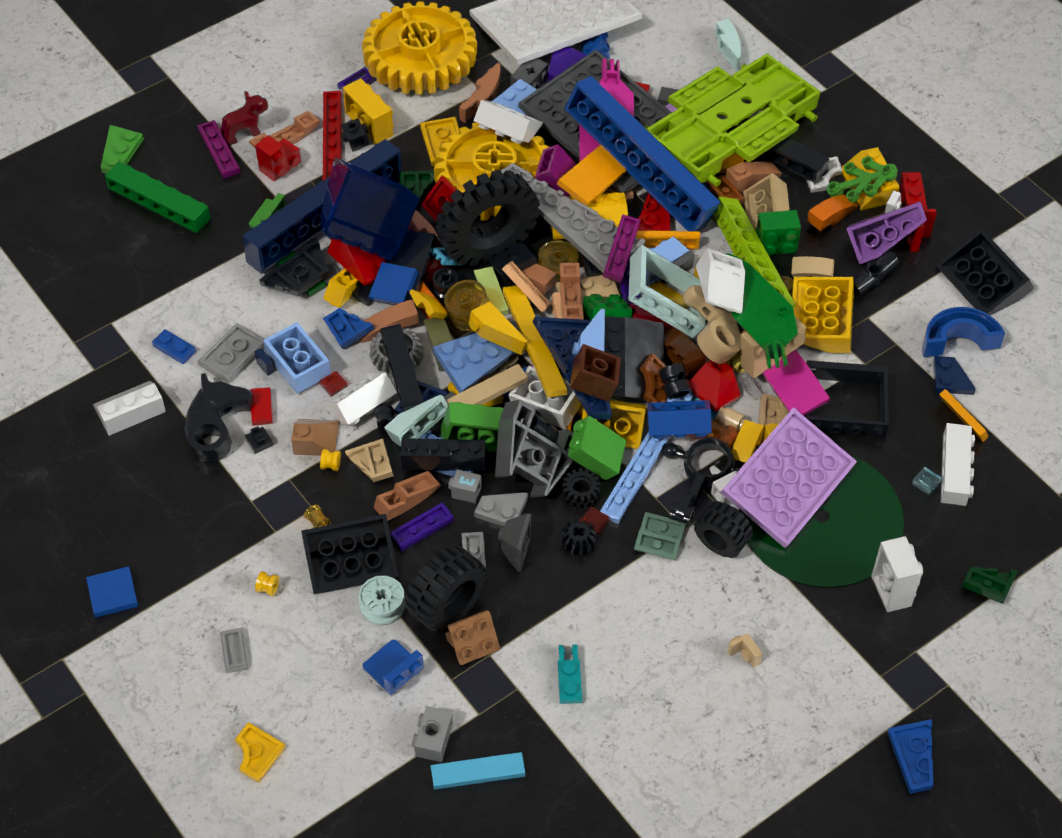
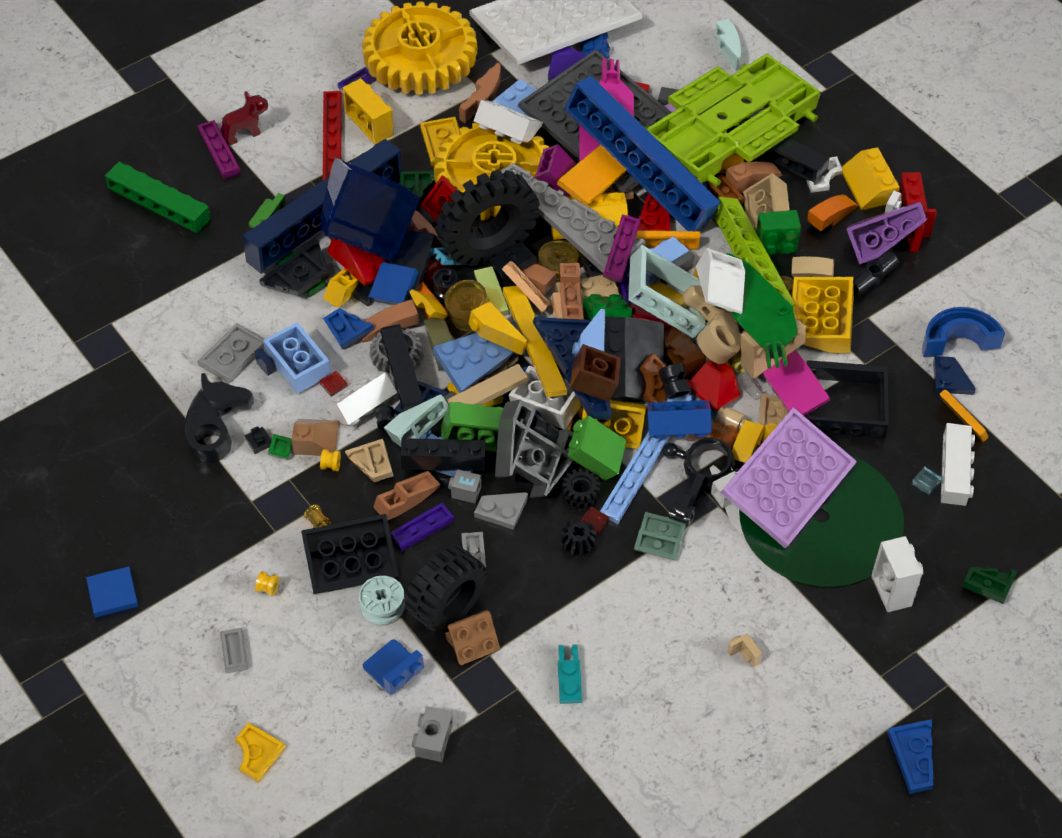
(119, 147): bright green wing -> none
(130, 407): white slope -> none
(173, 346): blue plate -> none
(262, 408): red tile -> none
(276, 157): red brick -> none
(280, 446): none -> green tile
(301, 128): nougat slope -> none
(355, 134): black brick -> none
(477, 770): medium azure tile -> none
(516, 539): dark grey slope -> none
(531, 72): dark grey brick -> none
(723, 529): black tyre -> none
(884, 173): bright green plant -> none
(985, 274): black slope -> none

